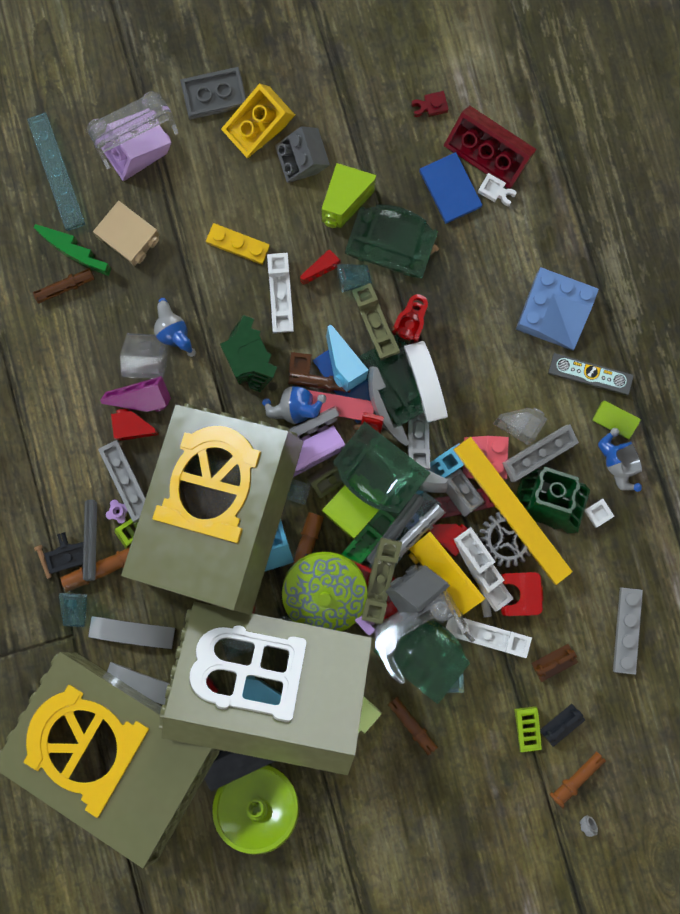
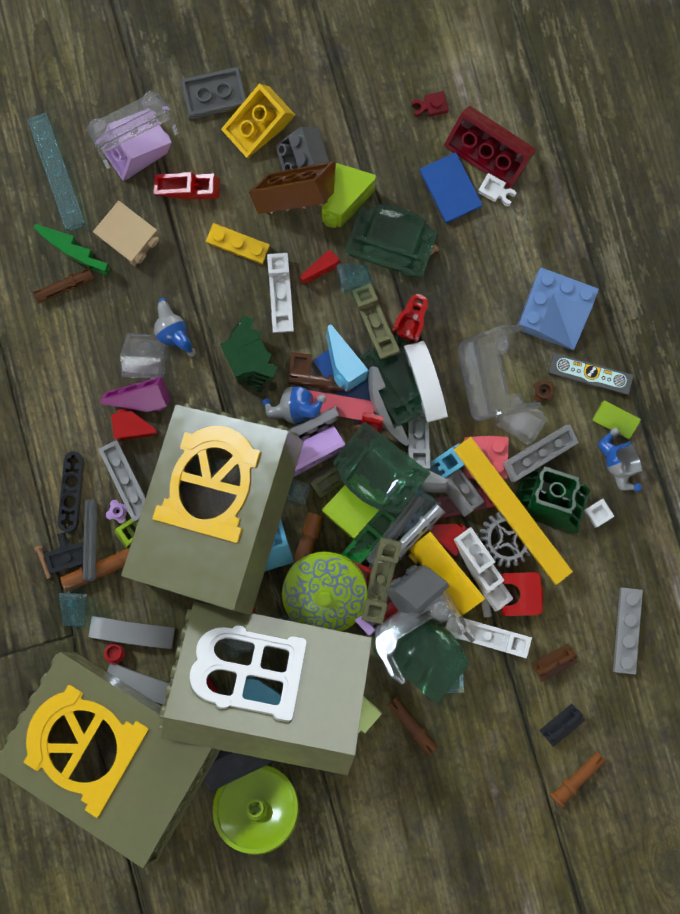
(67, 491): none -> black beam
(114, 653): none -> red plate
(187, 186): none -> red slope
(294, 188): none -> reddish brown slope
(485, 375): none -> clear windscreen
(536, 729): lime slope -> none
(548, 387): none -> reddish brown plate
(589, 826): light grey piece -> none

